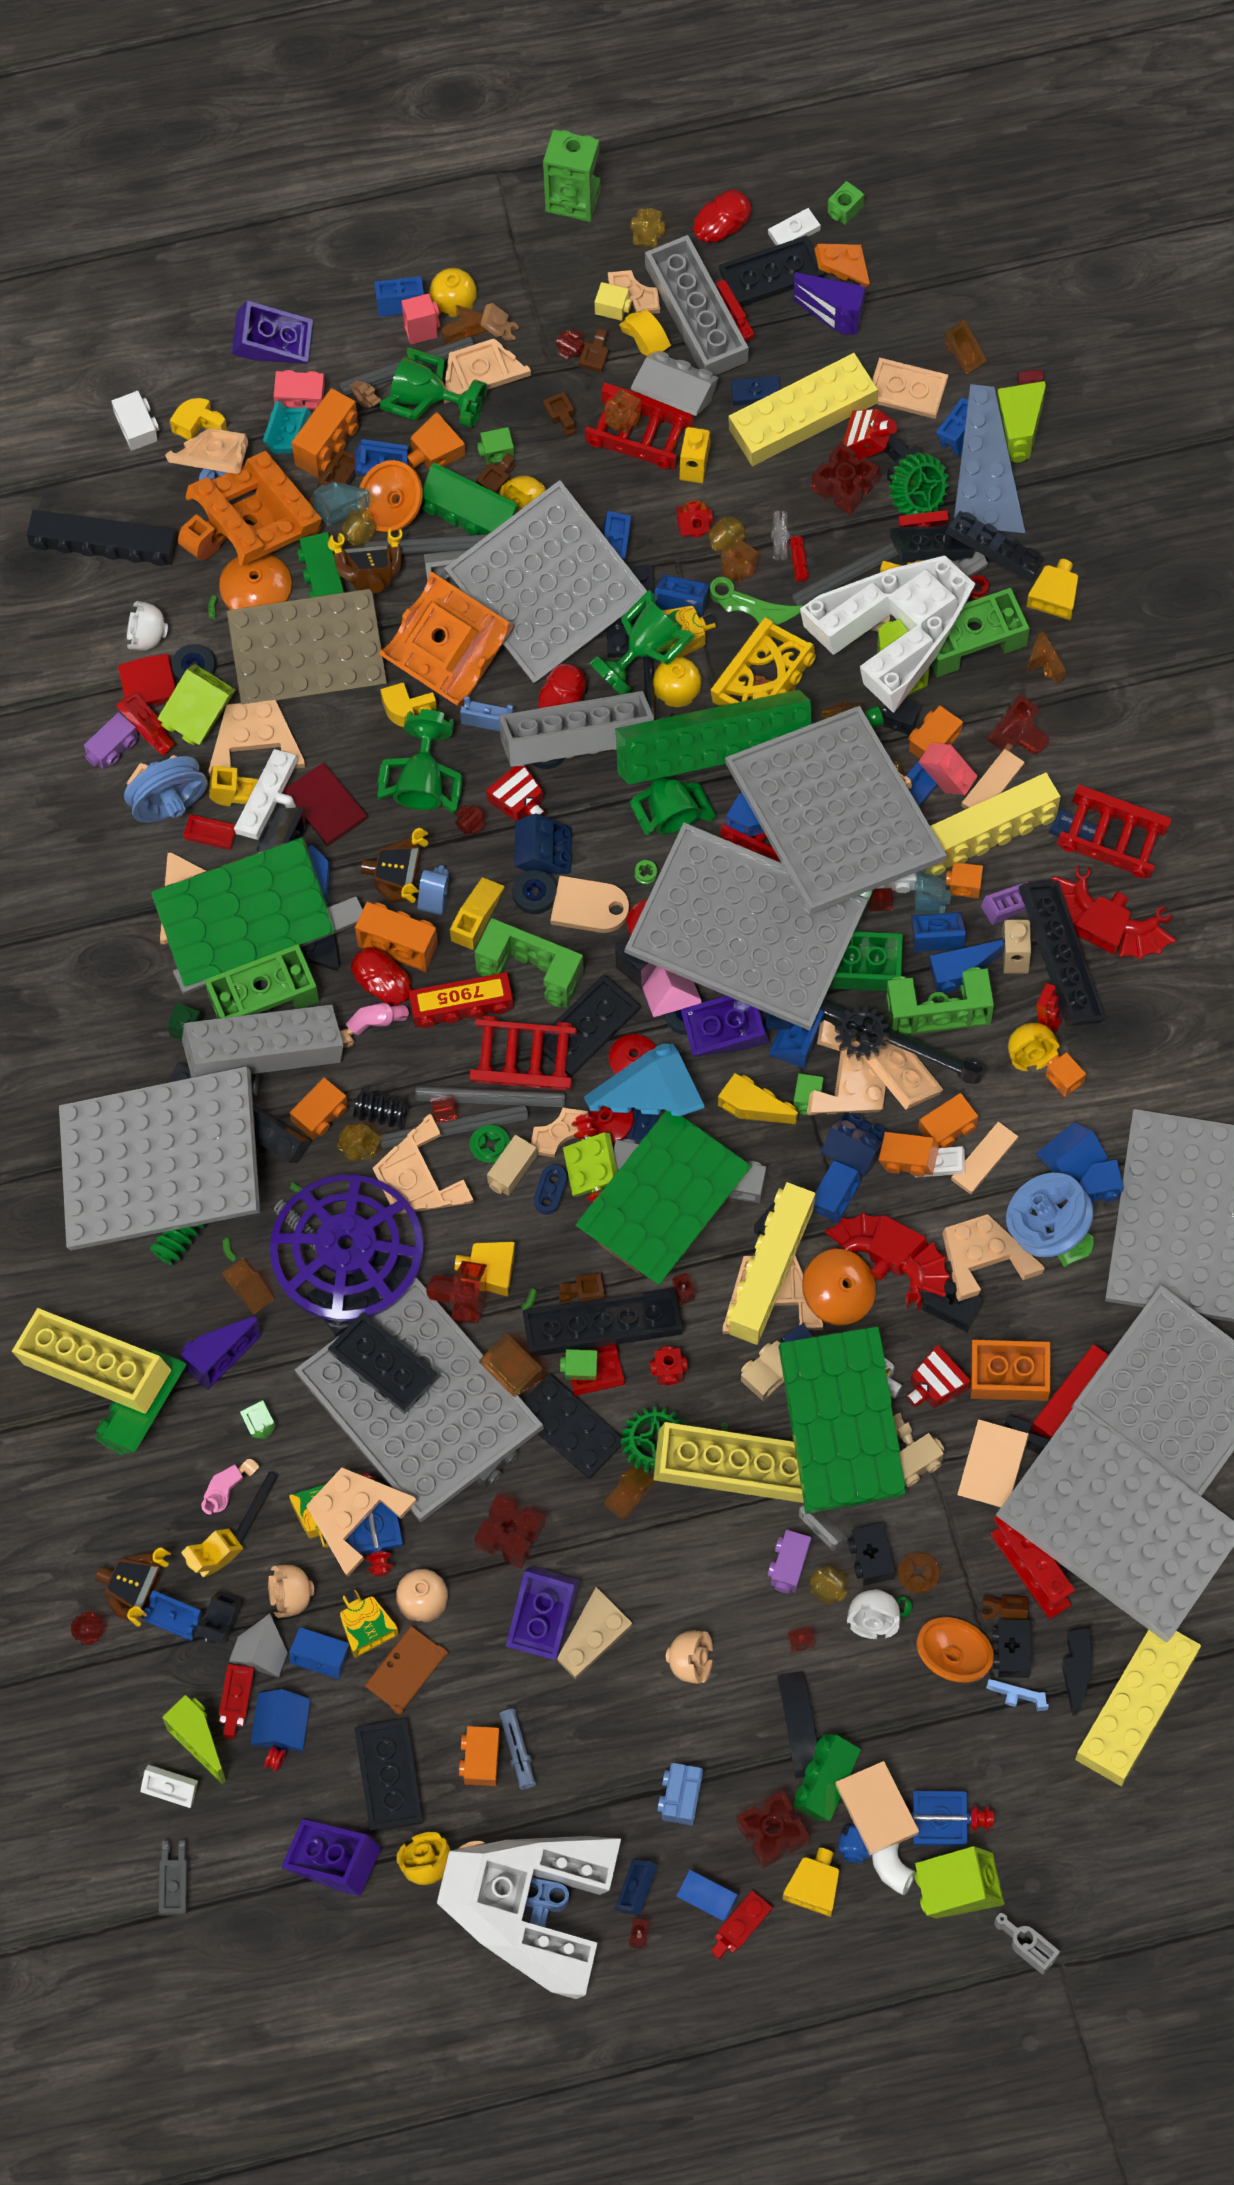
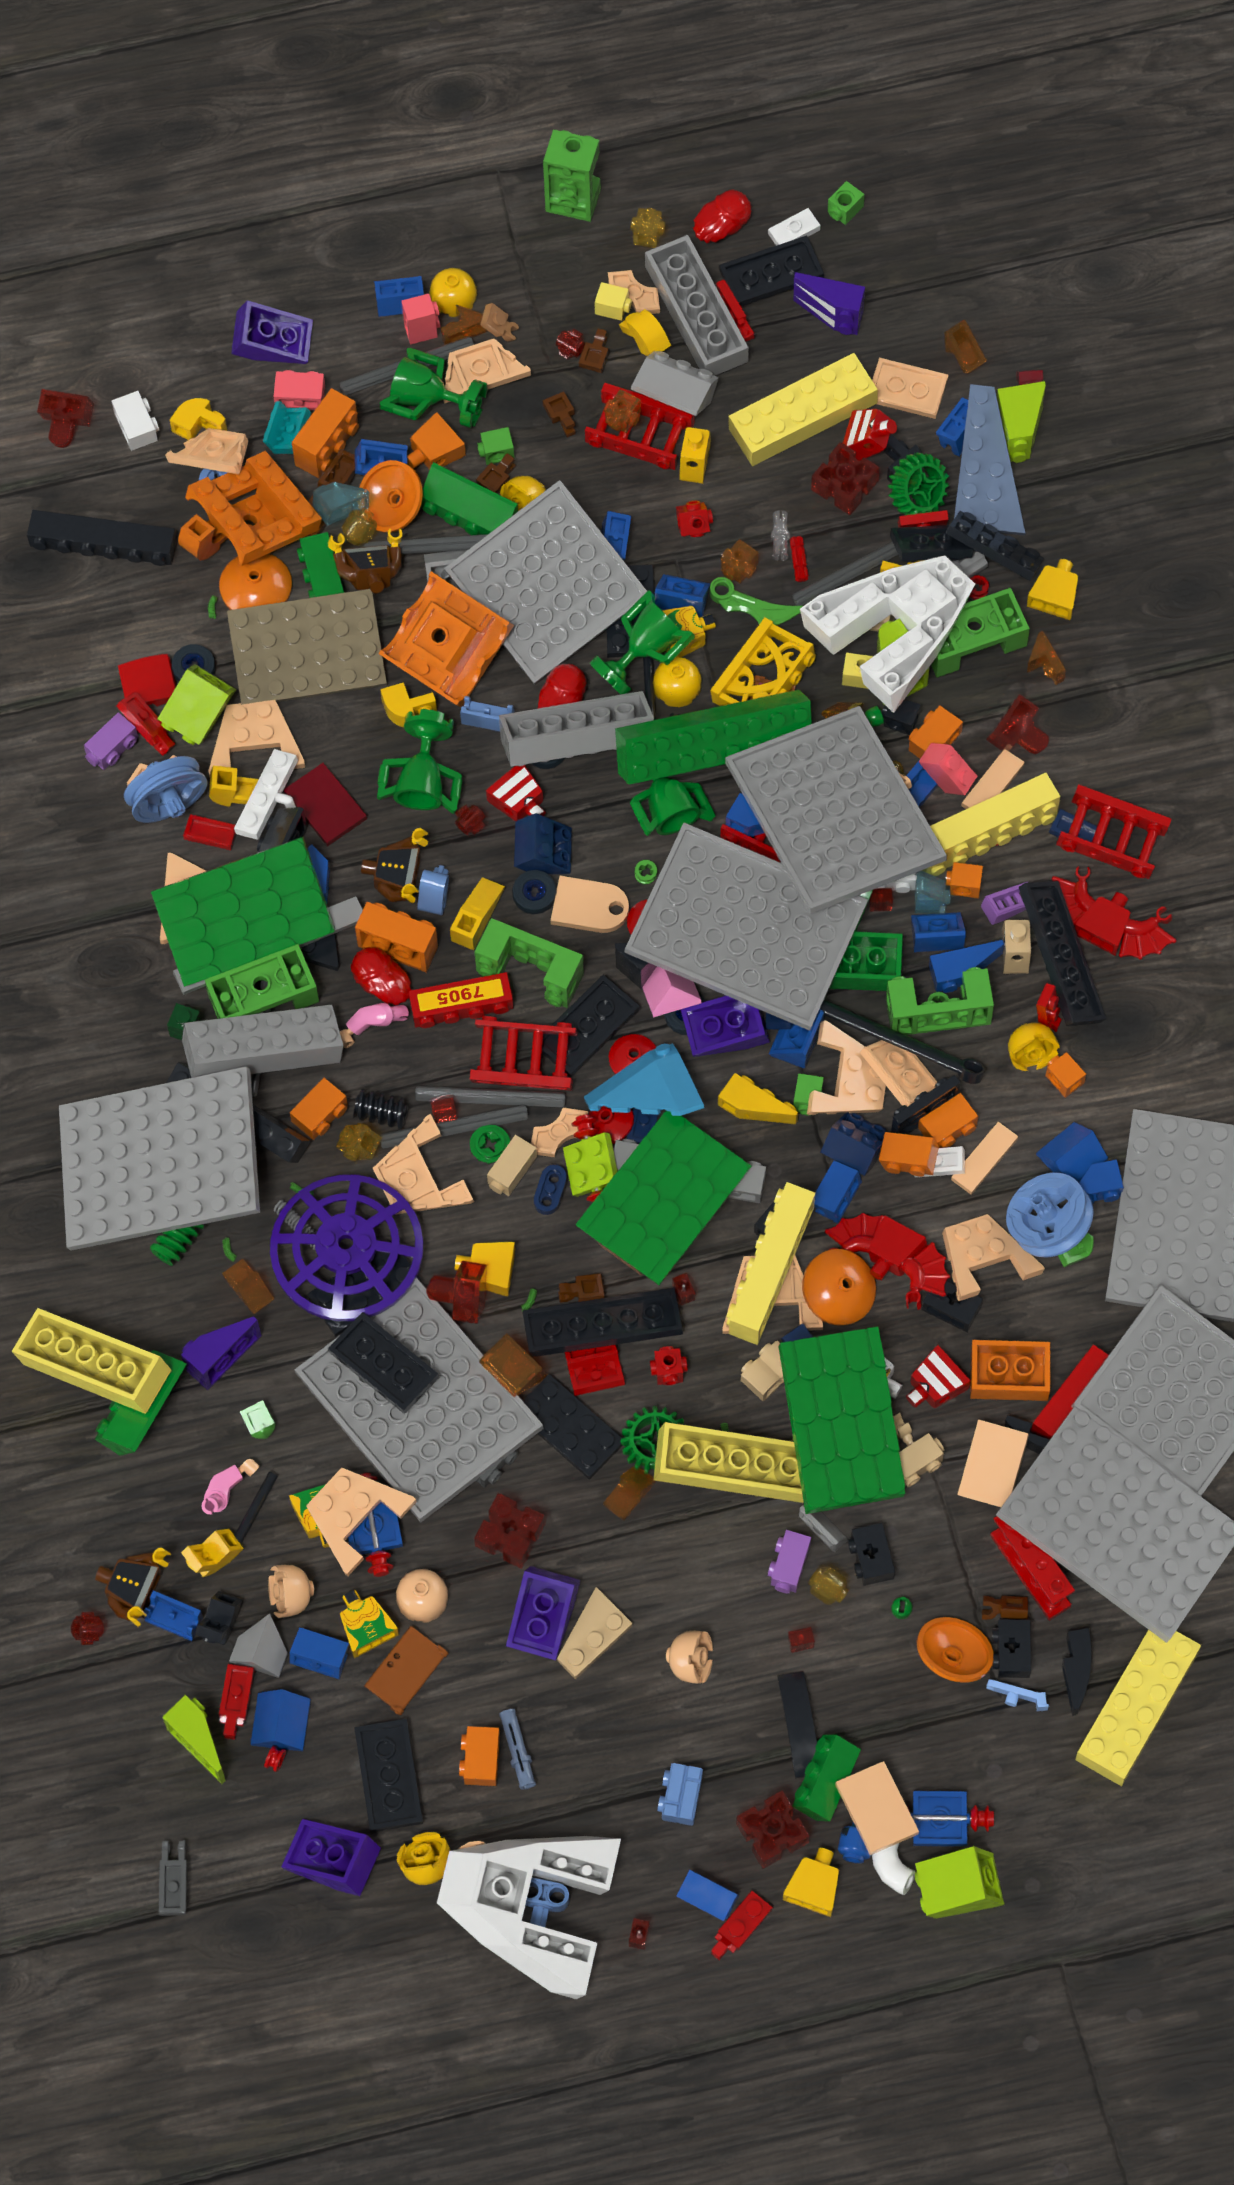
(64, 412): none -> clear red brick
(145, 627): white cylinder -> none
(169, 1786): white plate -> none
(364, 393): medium nougat plate -> none
(579, 1364): bright green brick -> none
(636, 1887): dark blue plate -> none
(725, 533): clear yellow head -> none
(753, 389): dark blue plate -> none
(843, 261): orange wing -> none
(847, 1036): black gear -> none
(852, 672): none -> light yellow brick
(873, 1614): white cylinder -> none
(907, 1118): none -> black plate
(918, 1584): clear orange gear -> none
(1038, 1954): light grey piece -> none

